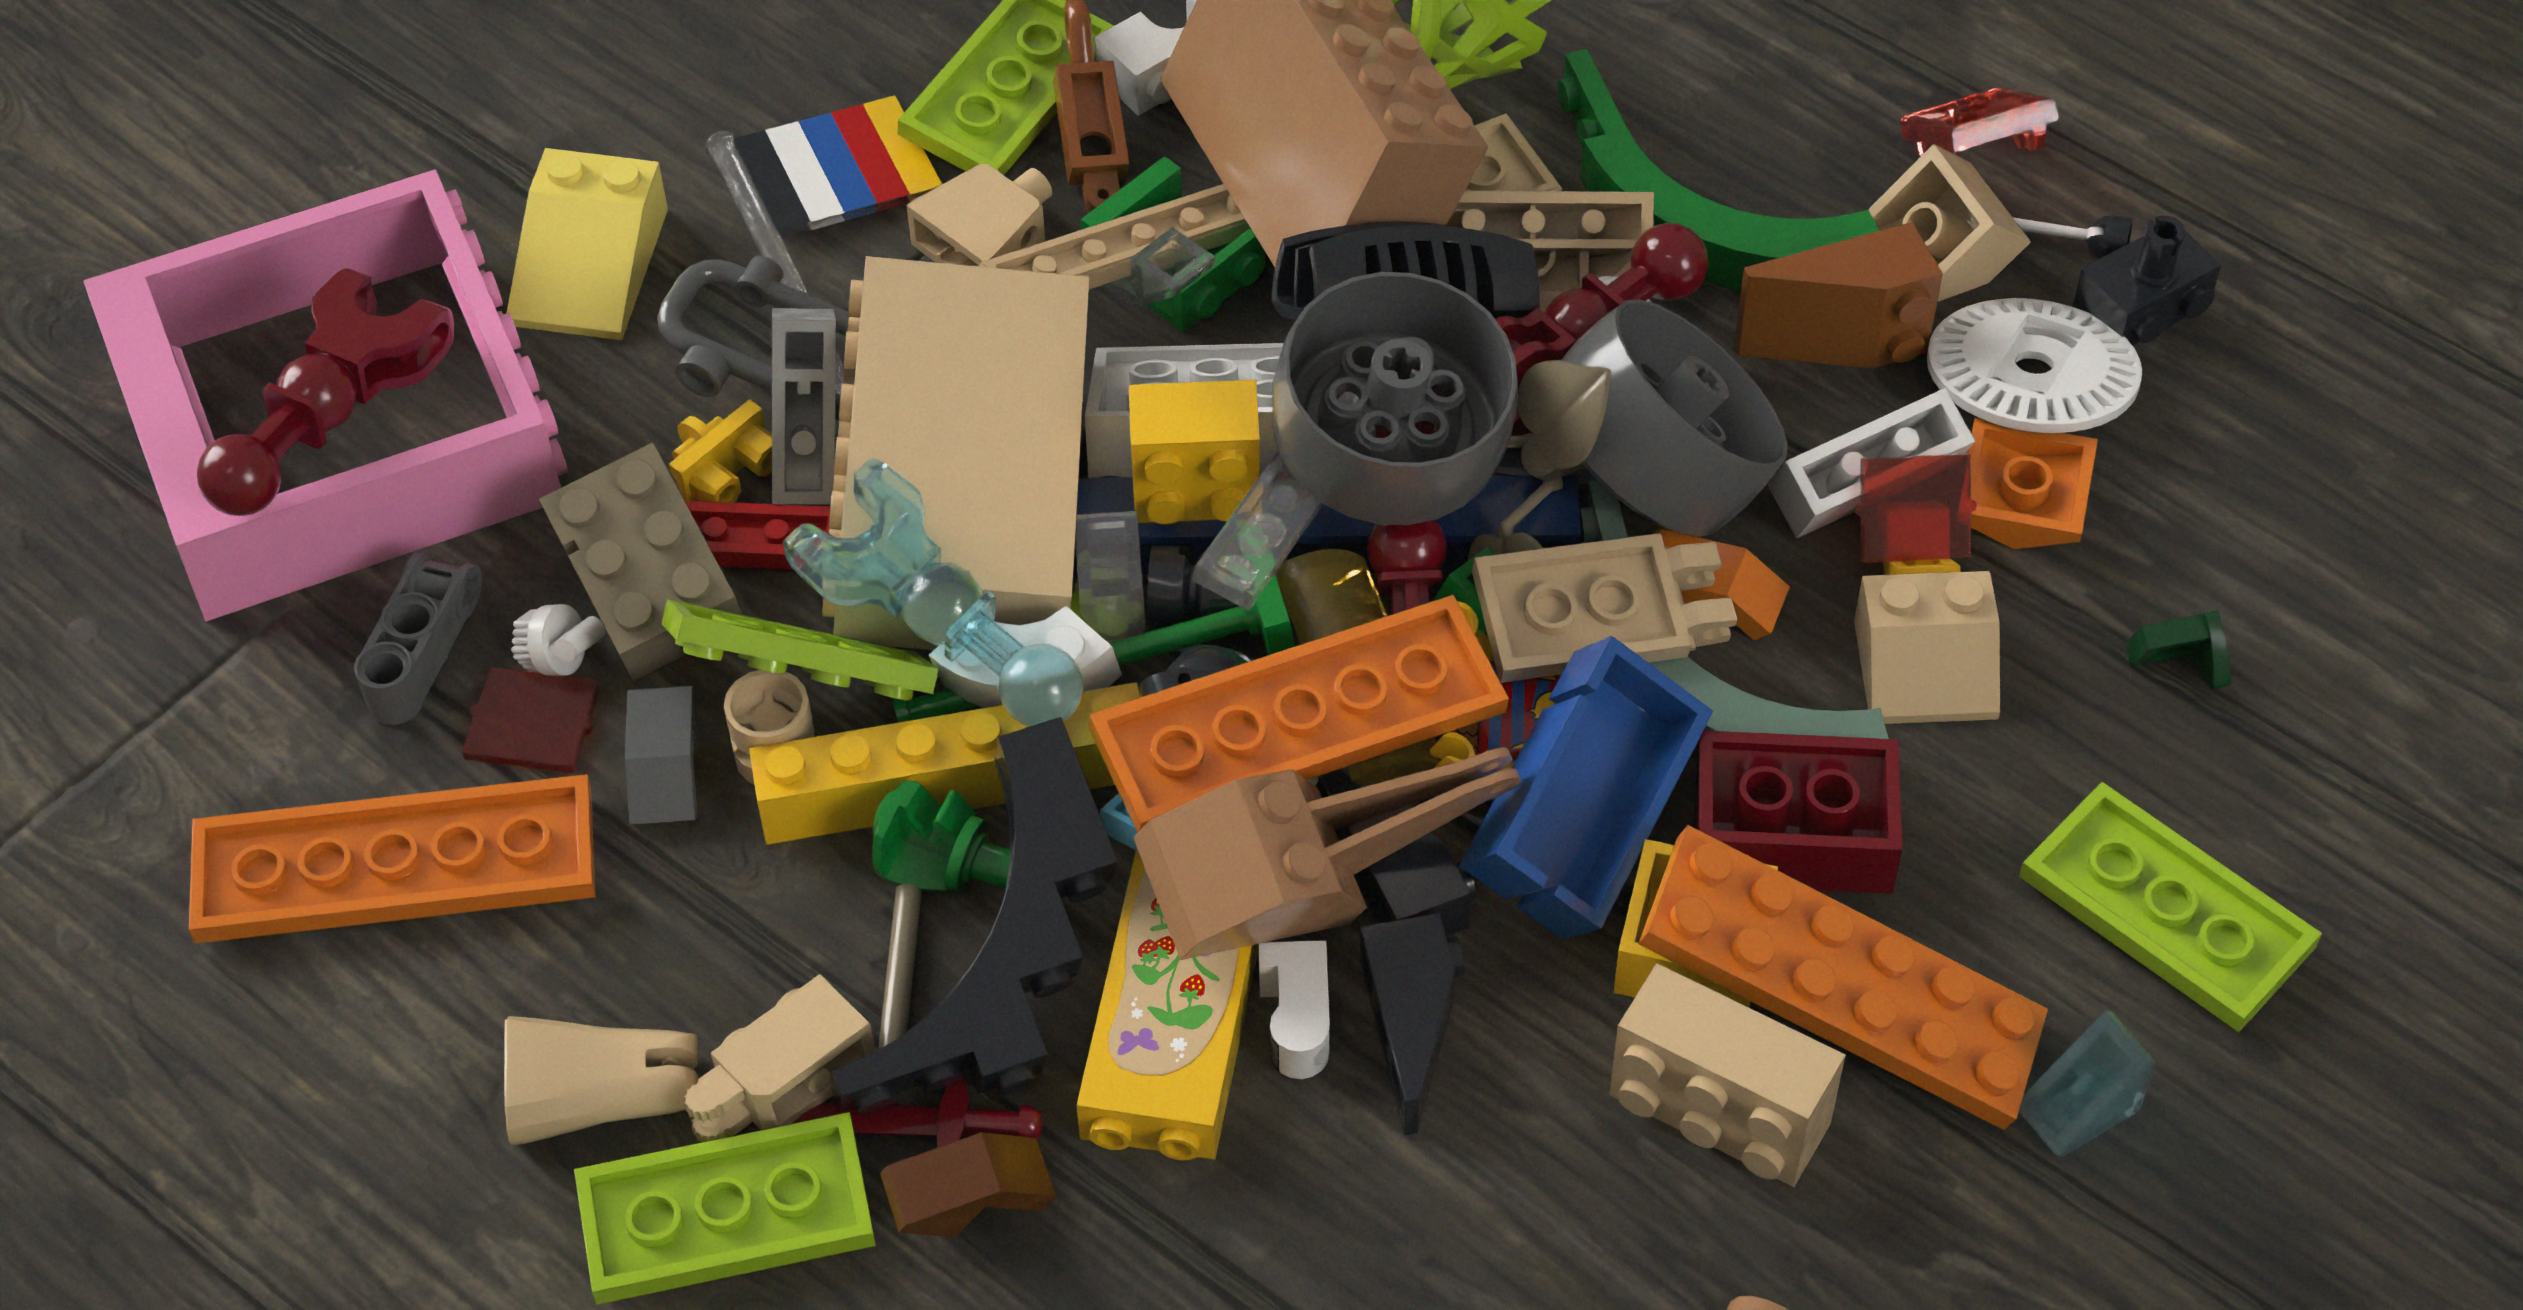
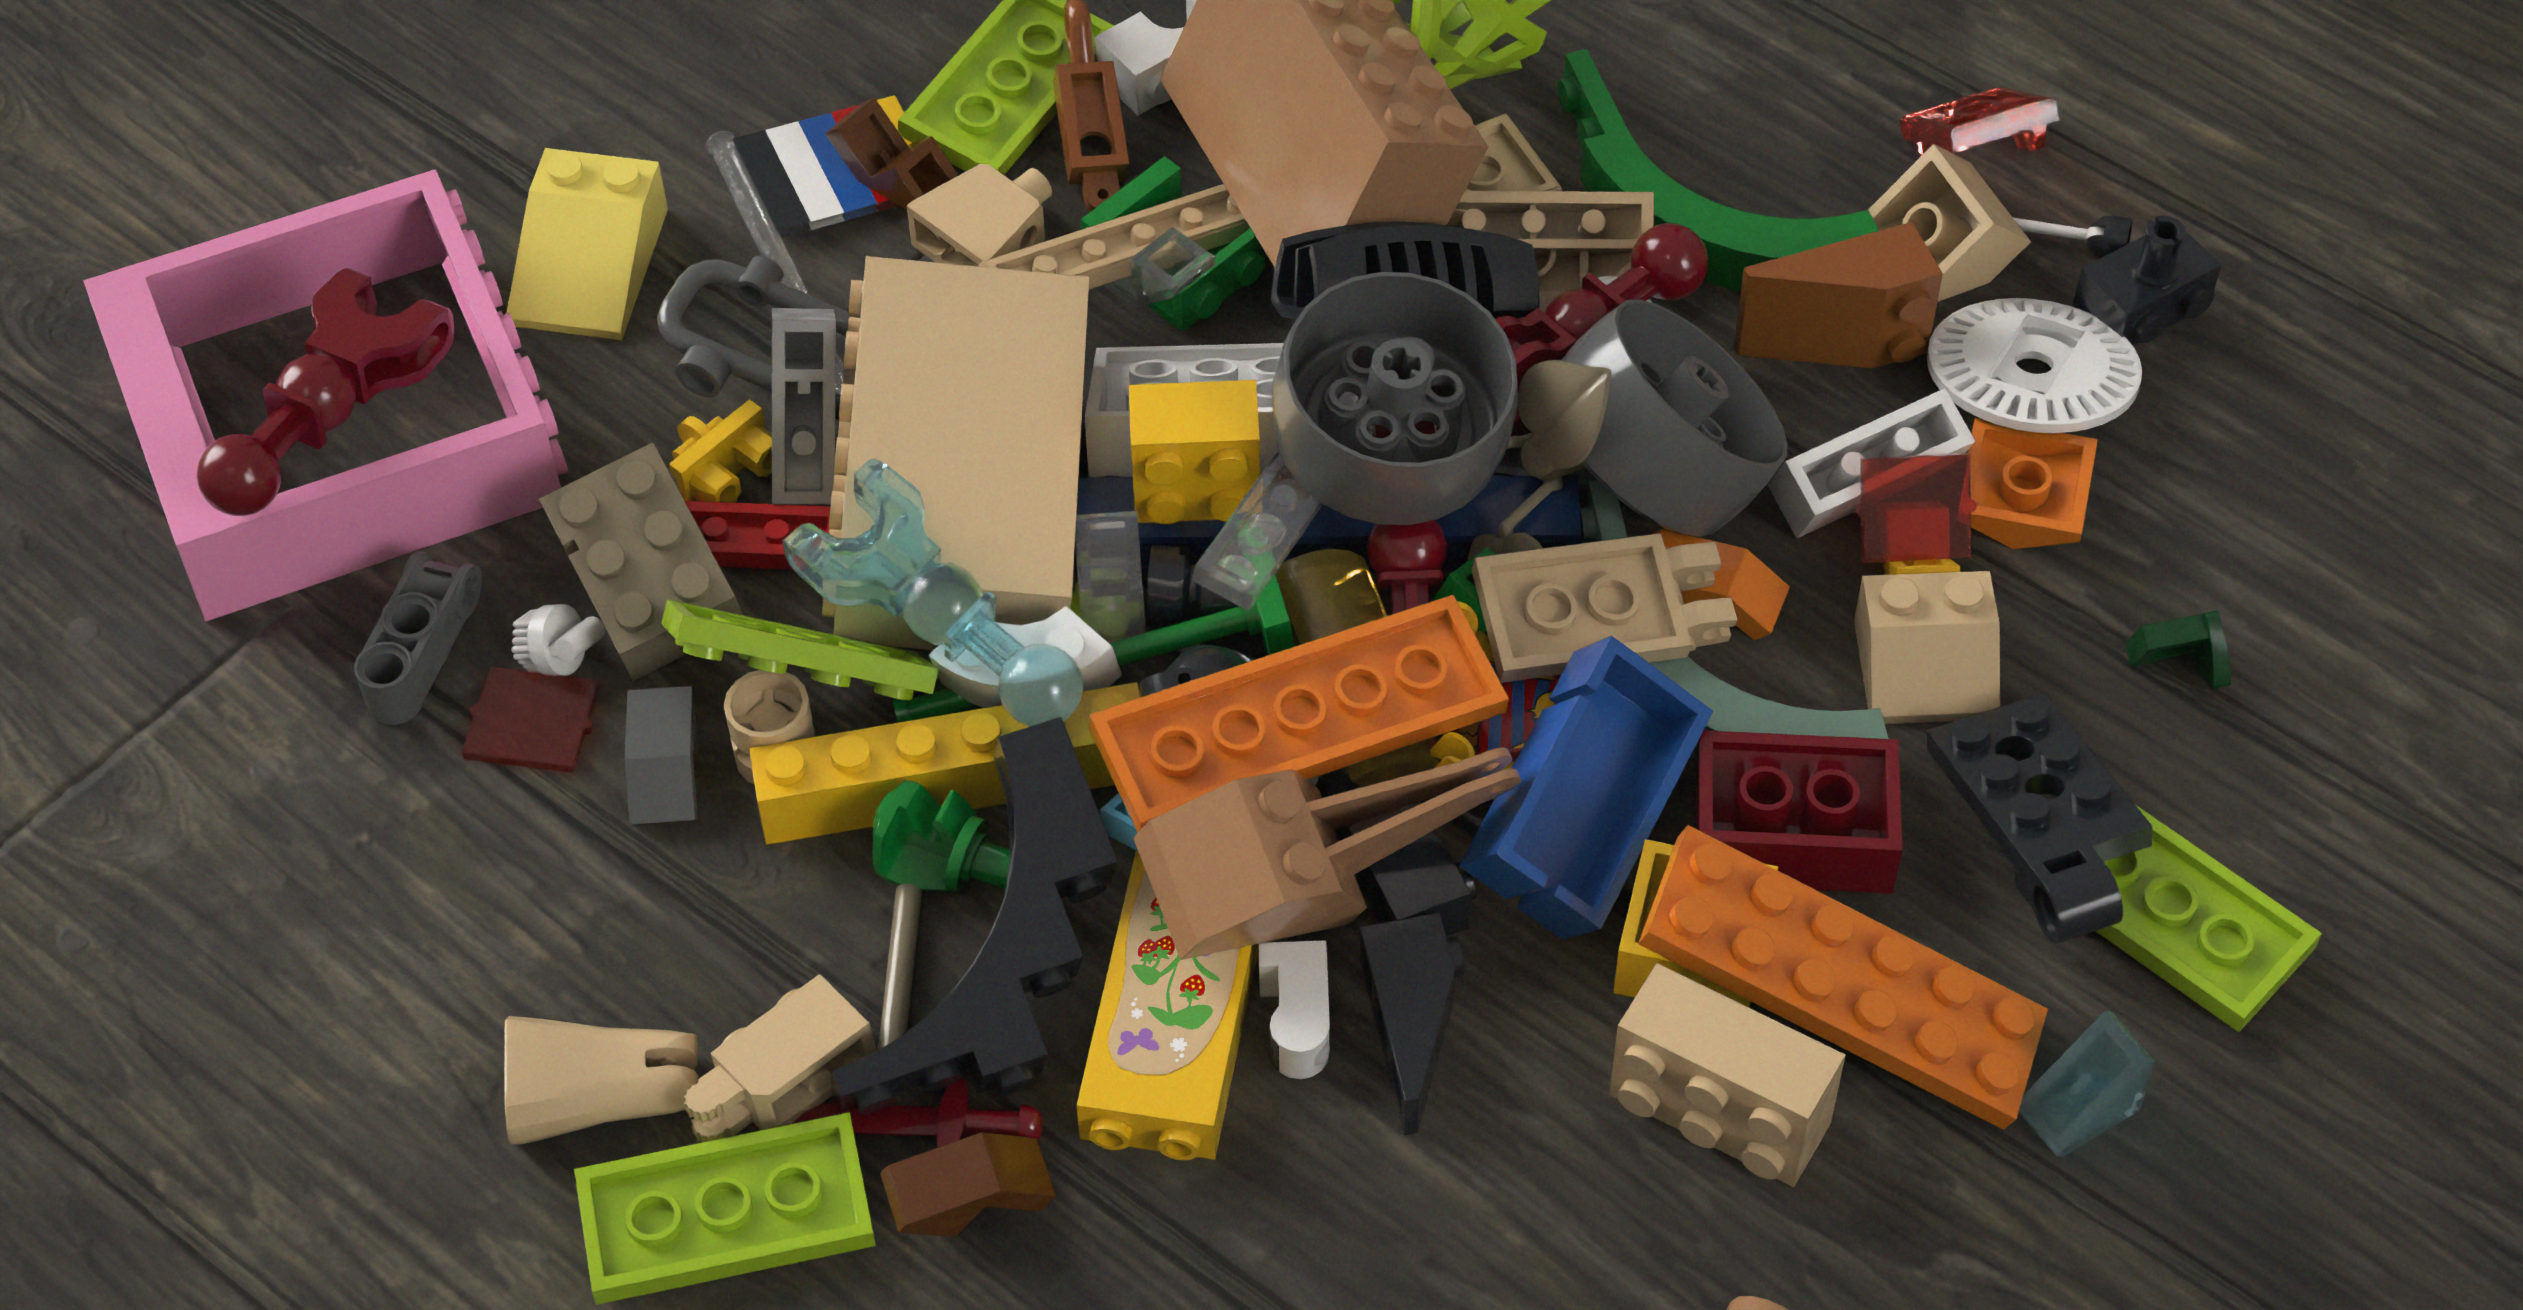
(391, 858): orange plate -> none
(883, 158): none -> reddish brown slope
(2051, 842): none -> black hinge

